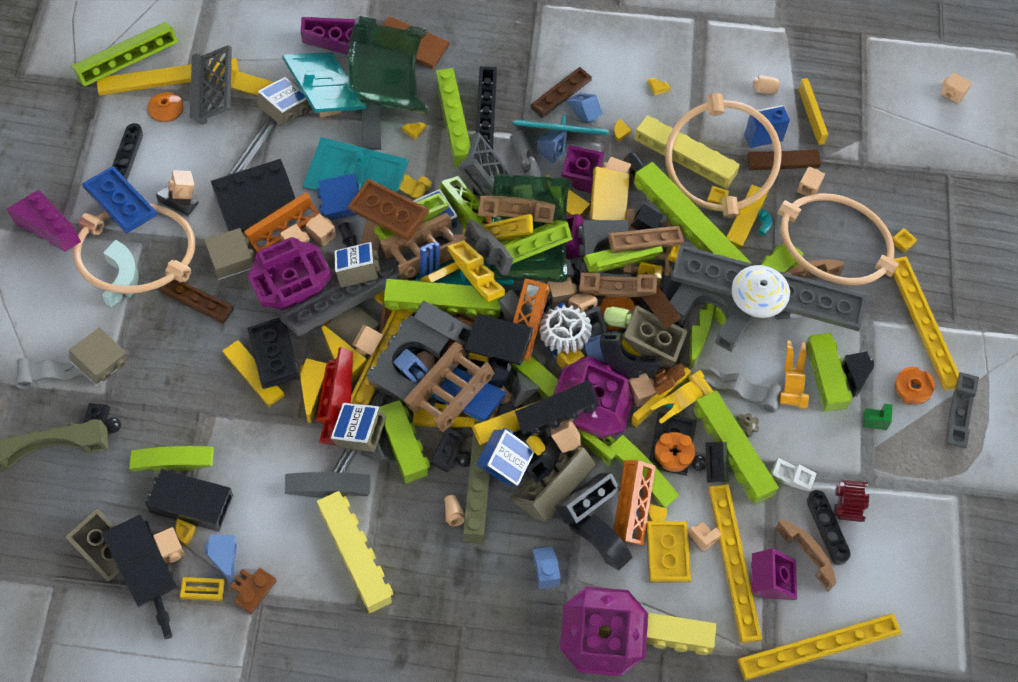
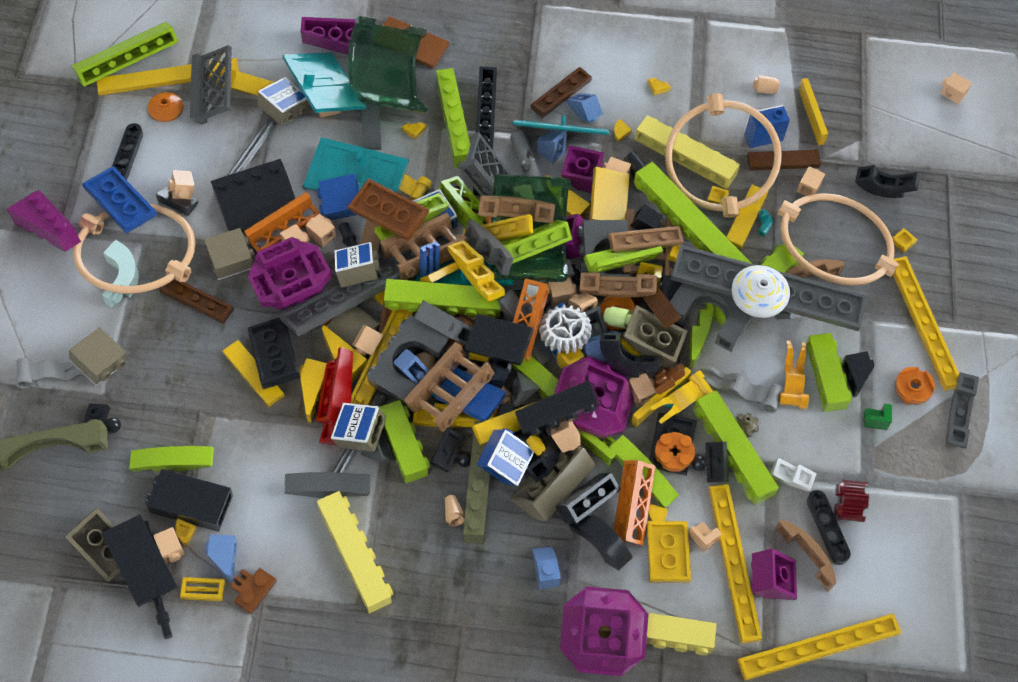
(884, 184): none -> black arch

